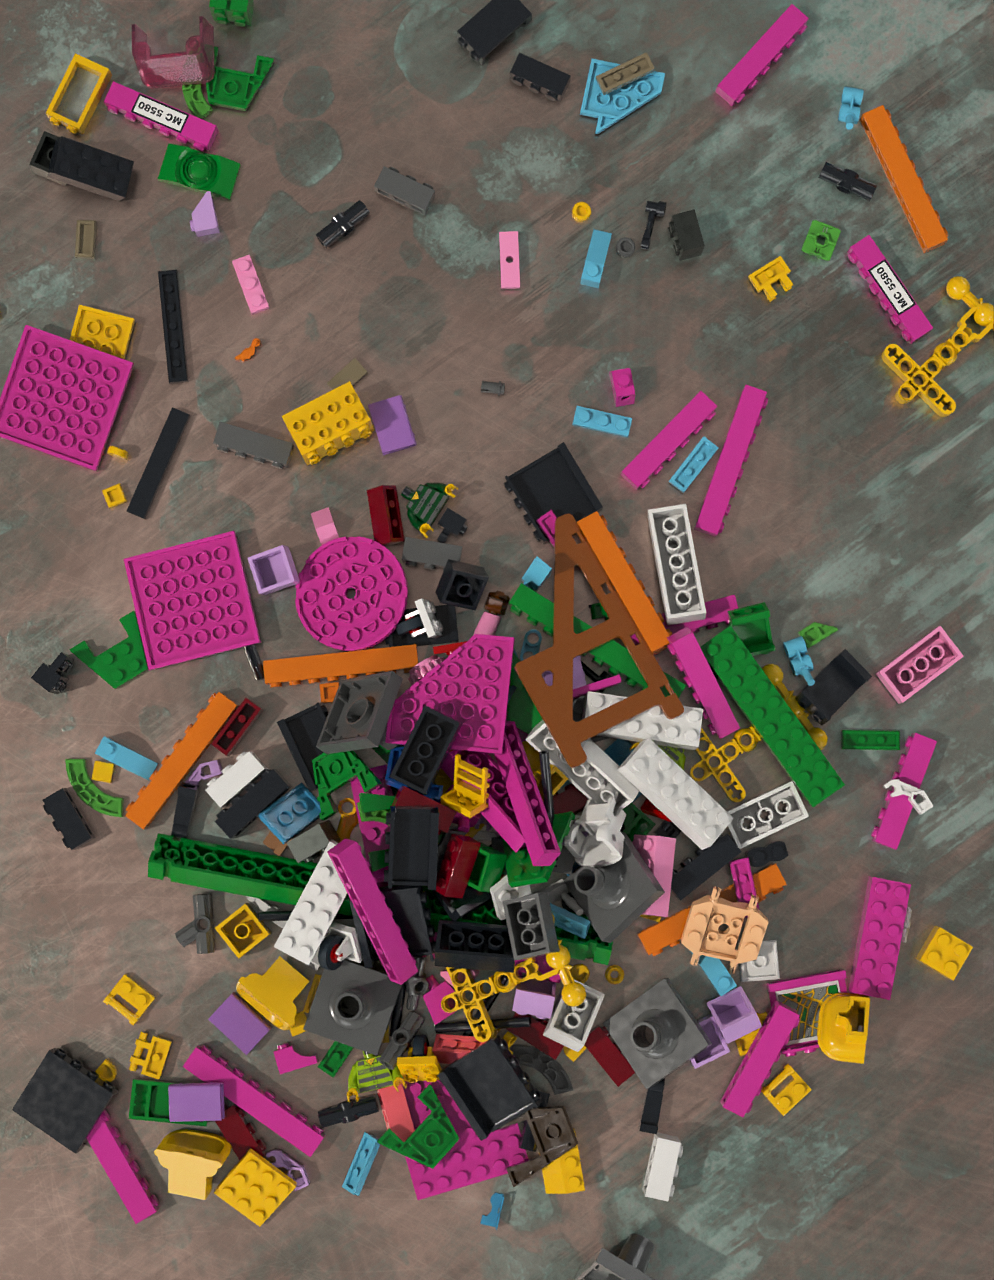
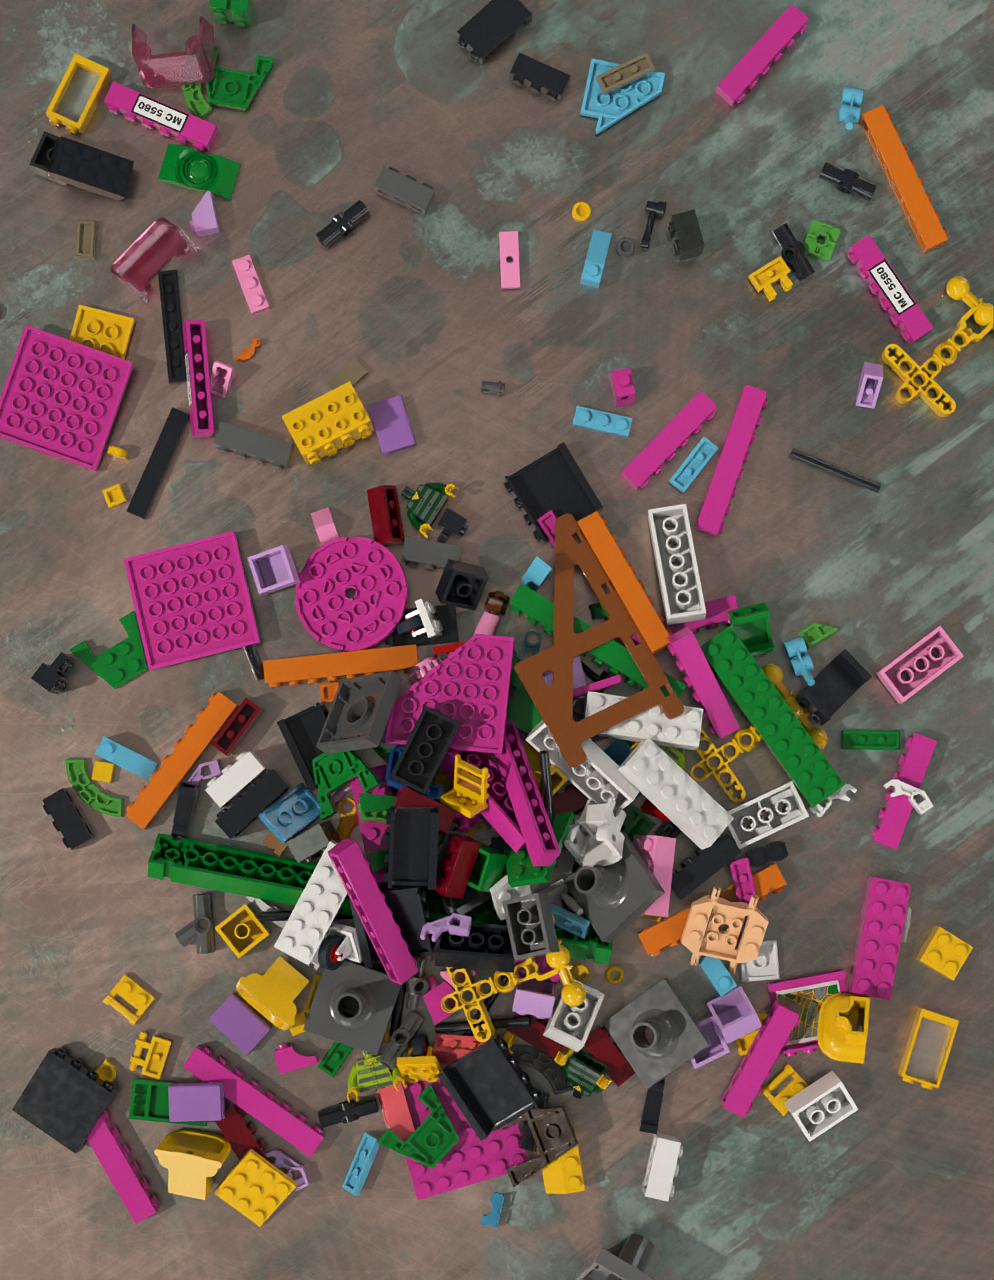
(149, 255): none -> clear pink windscreen
(198, 378): none -> dark pink brick
(221, 378): none -> bright pink slope
(338, 796): none -> piece
(446, 924): none -> lavender piece
(583, 1073): none -> torso
(793, 251): none -> black piece
(818, 810): none -> white piece
(821, 1105): none -> white brick
(835, 470): none -> black piece
(869, 385): none -> lavender slope
(928, 1048): none -> window

